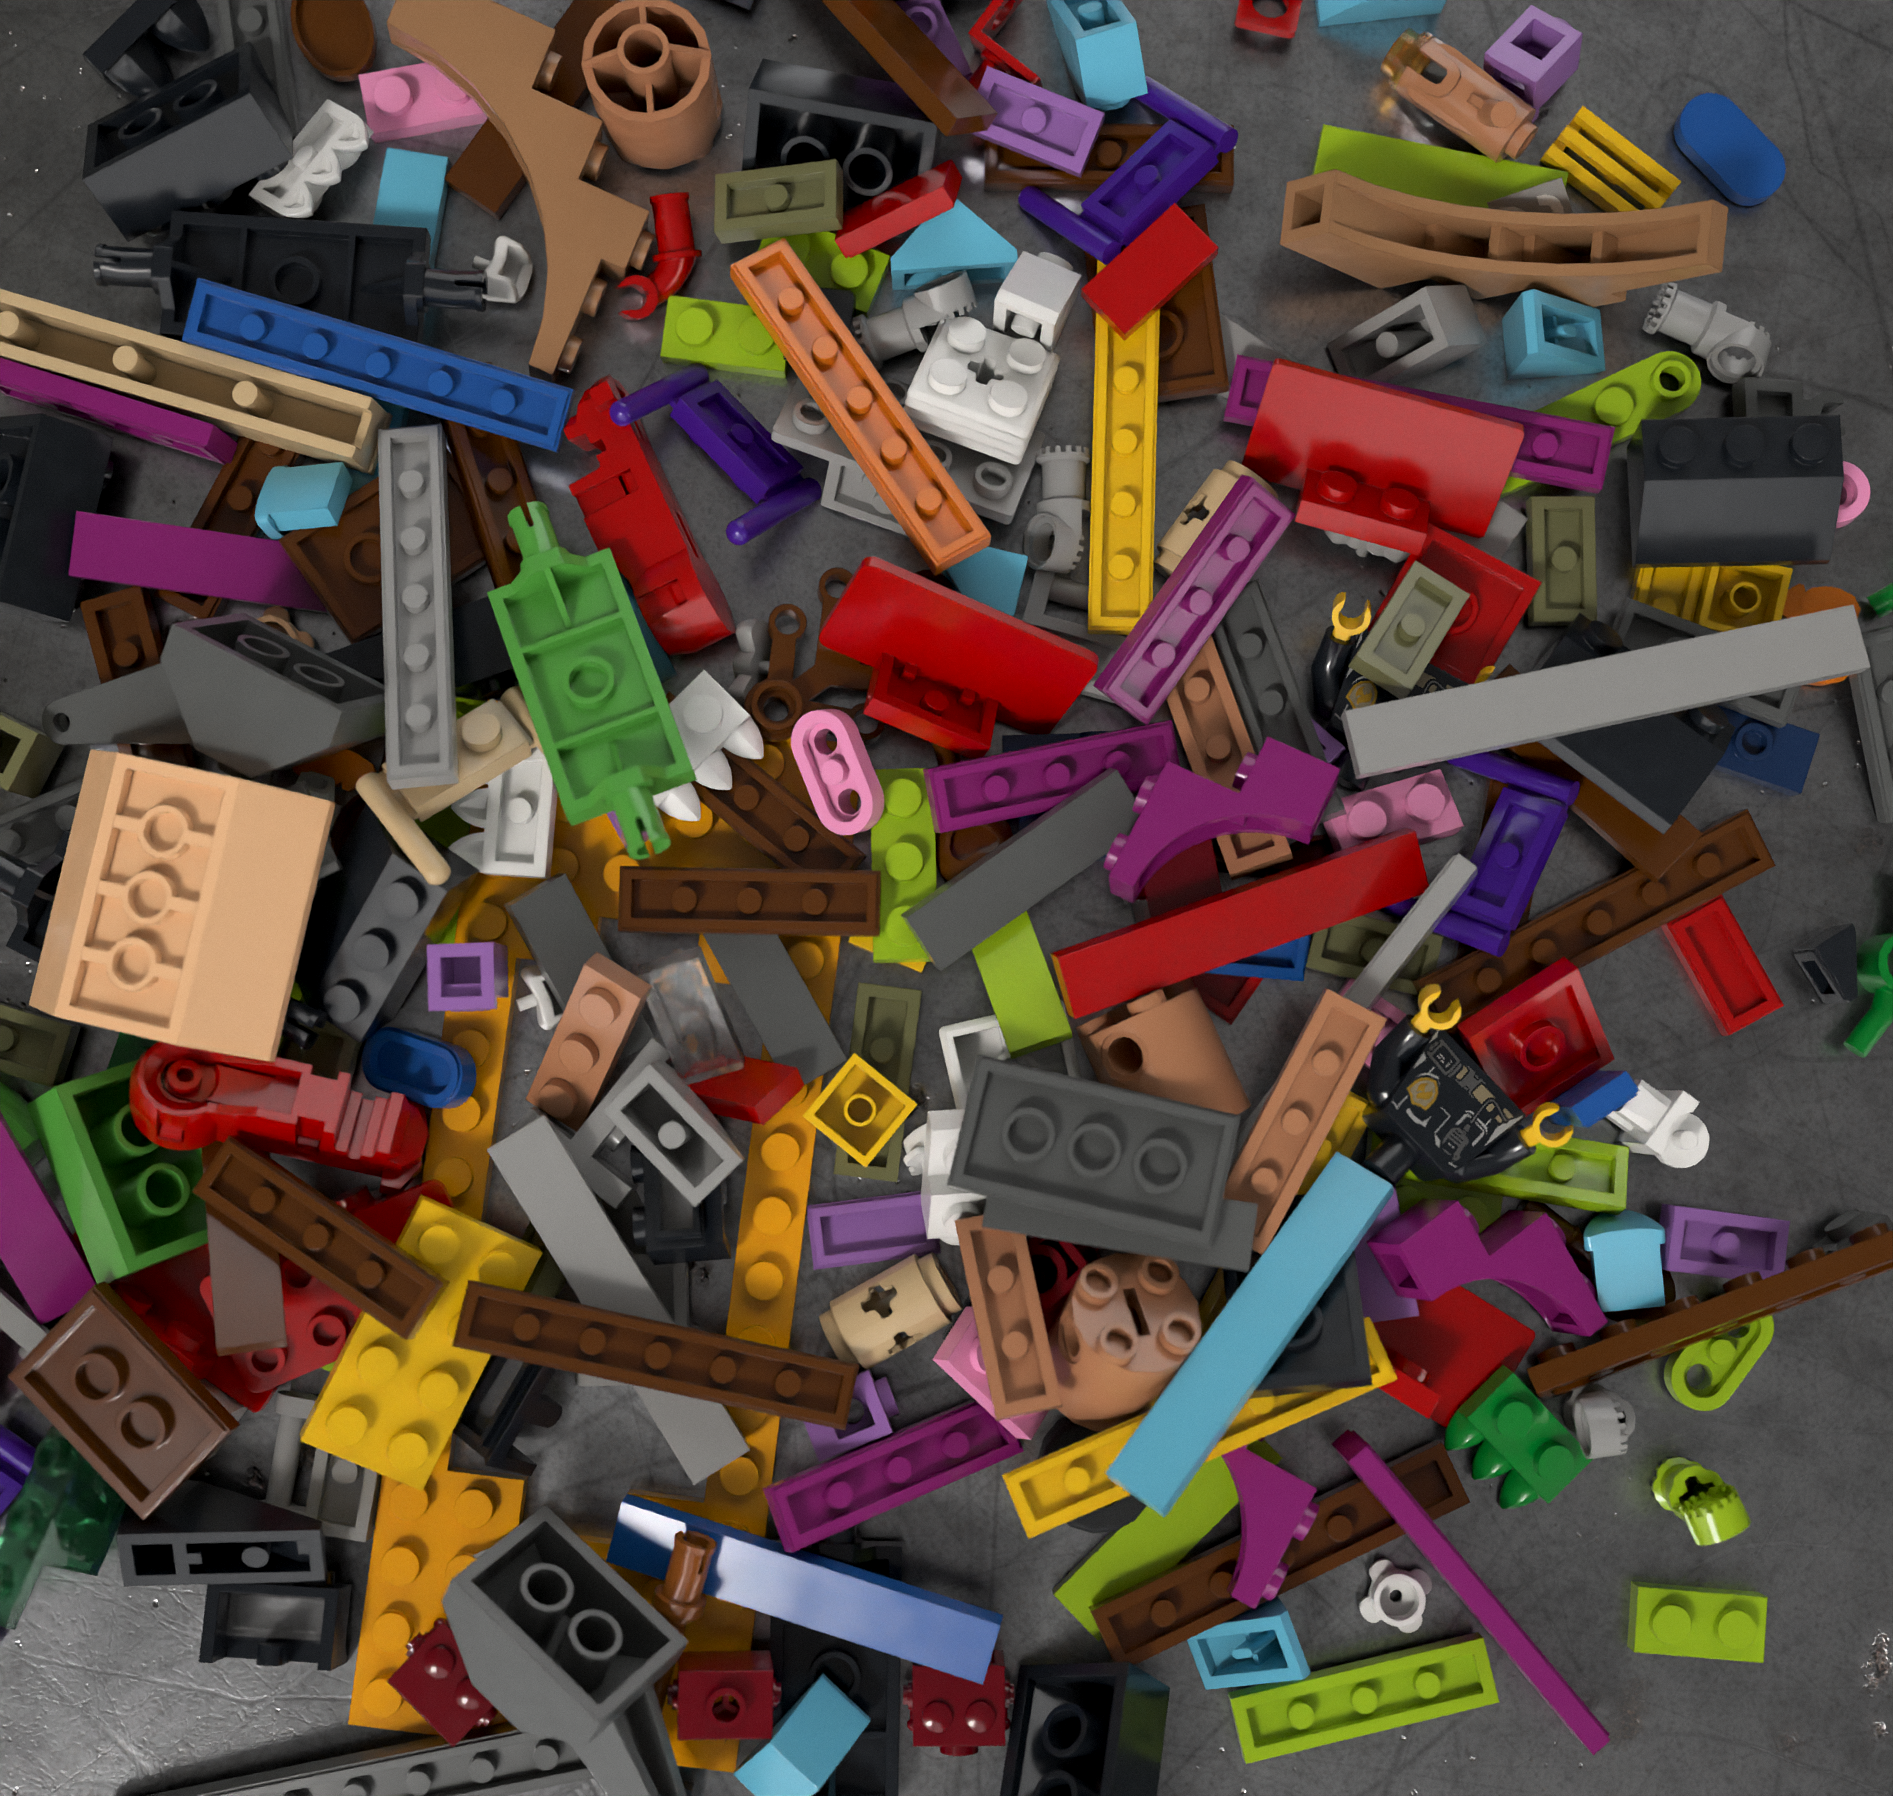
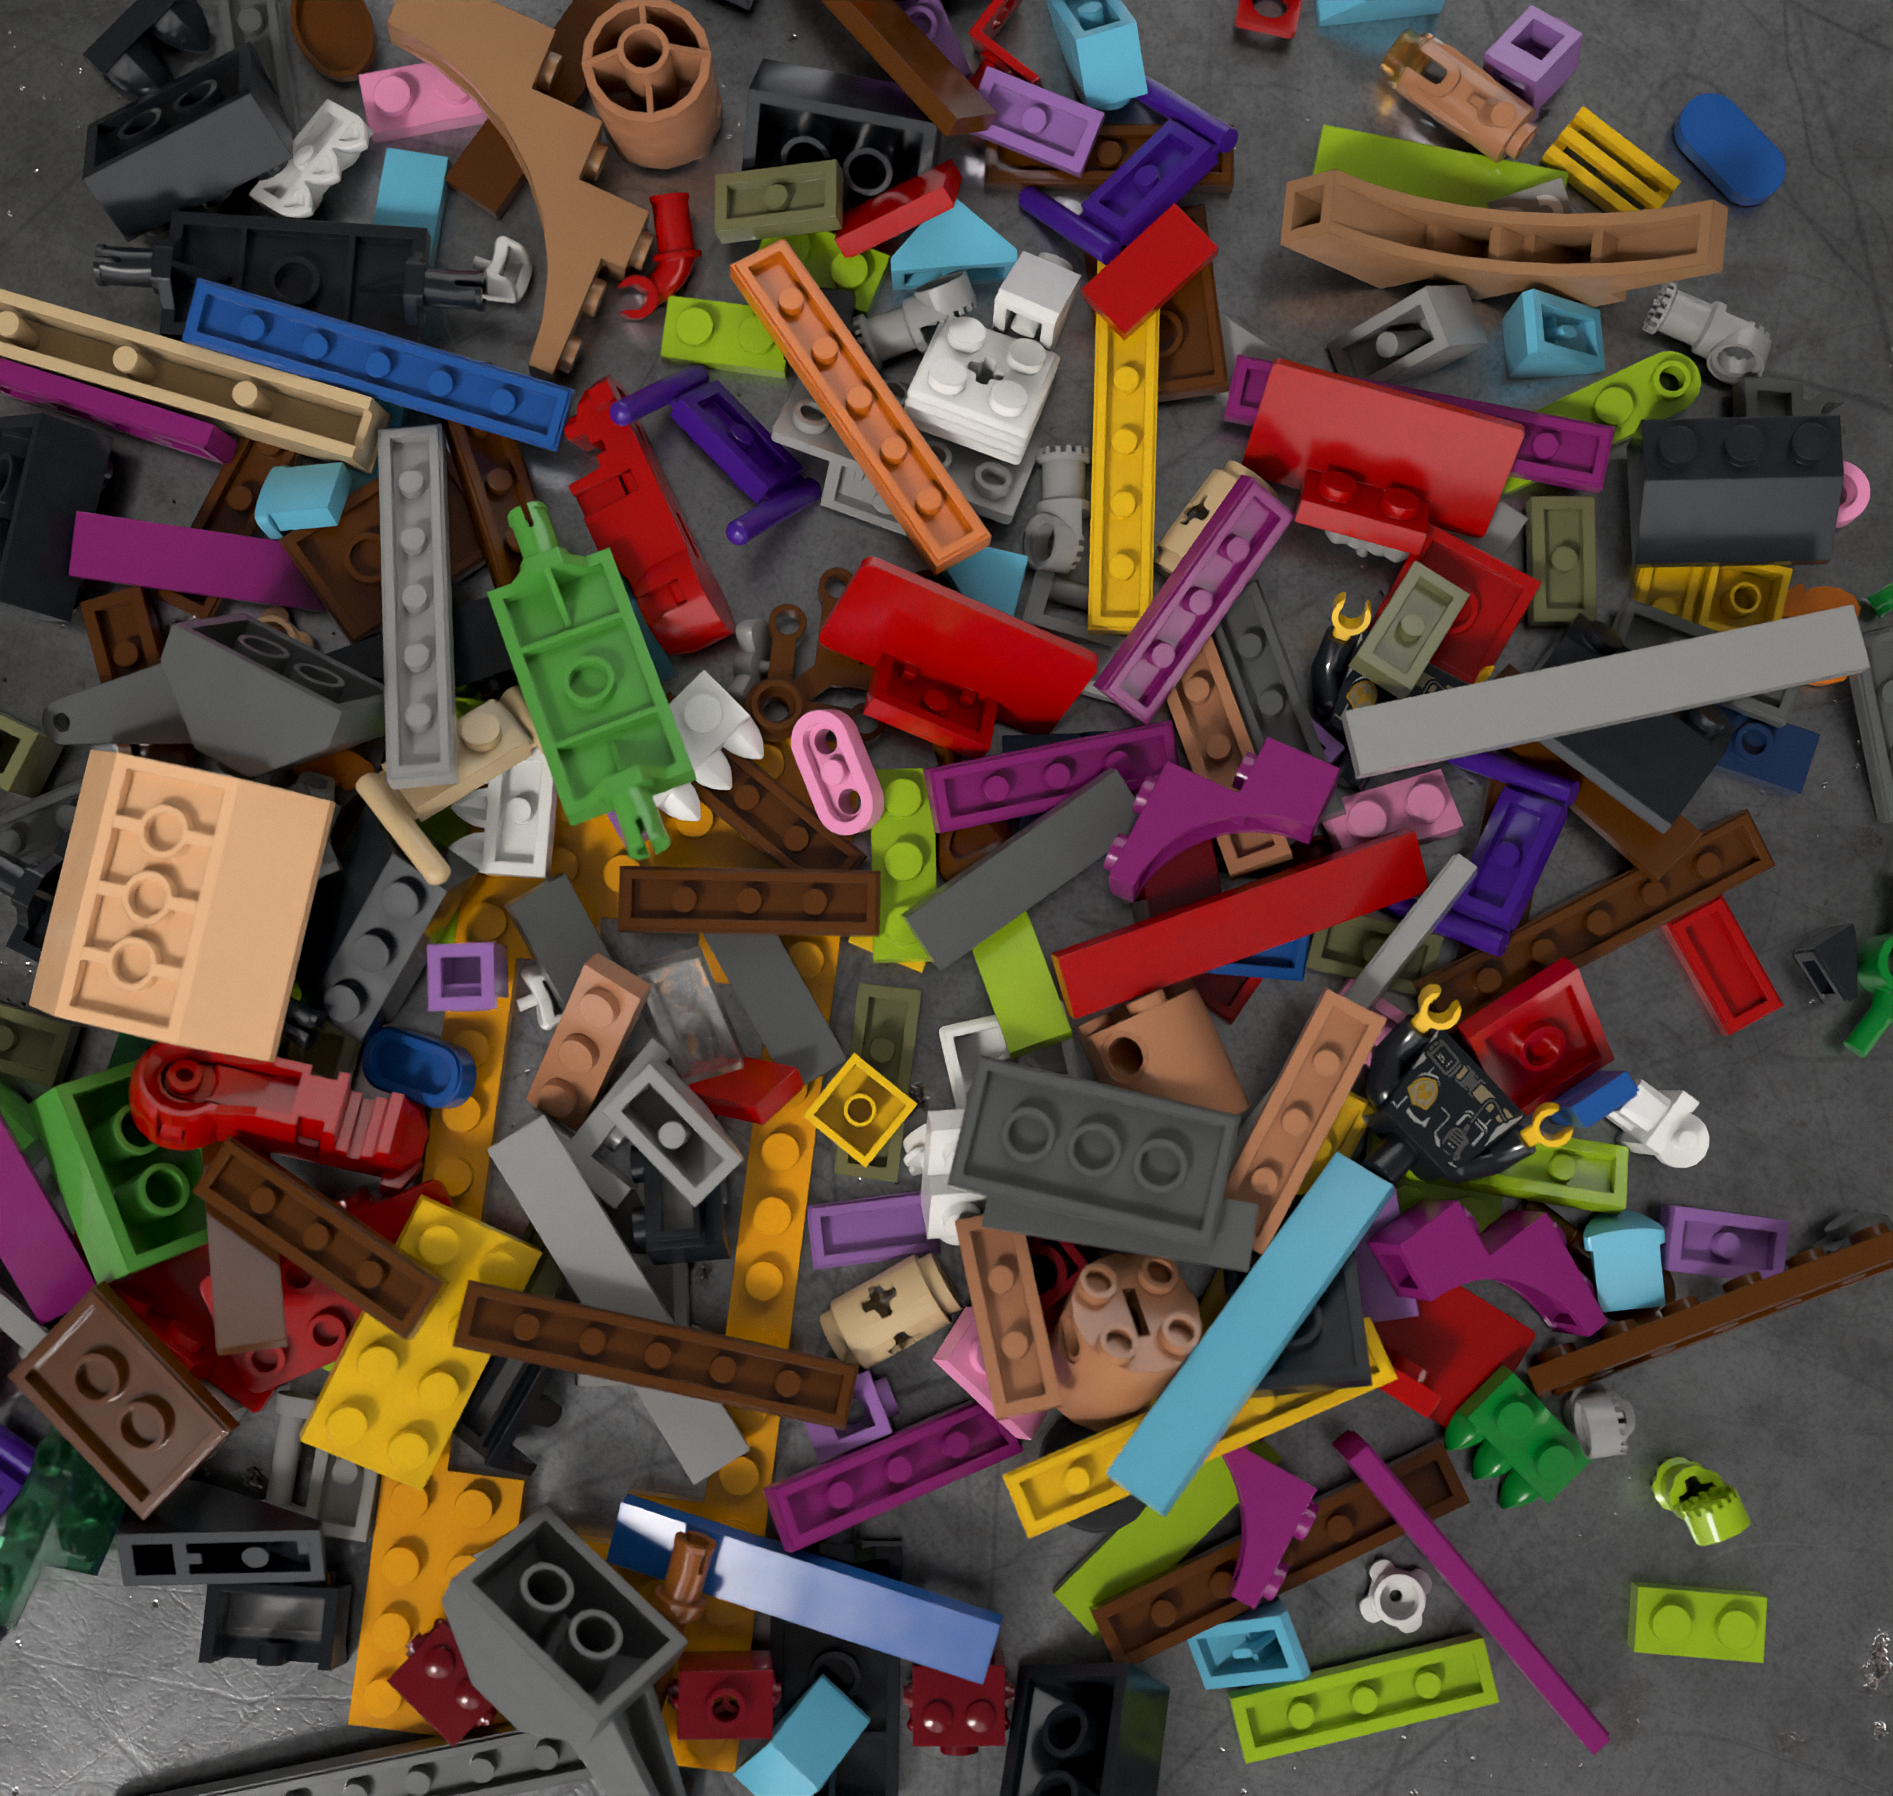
(1725, 1364): lime plate -> none

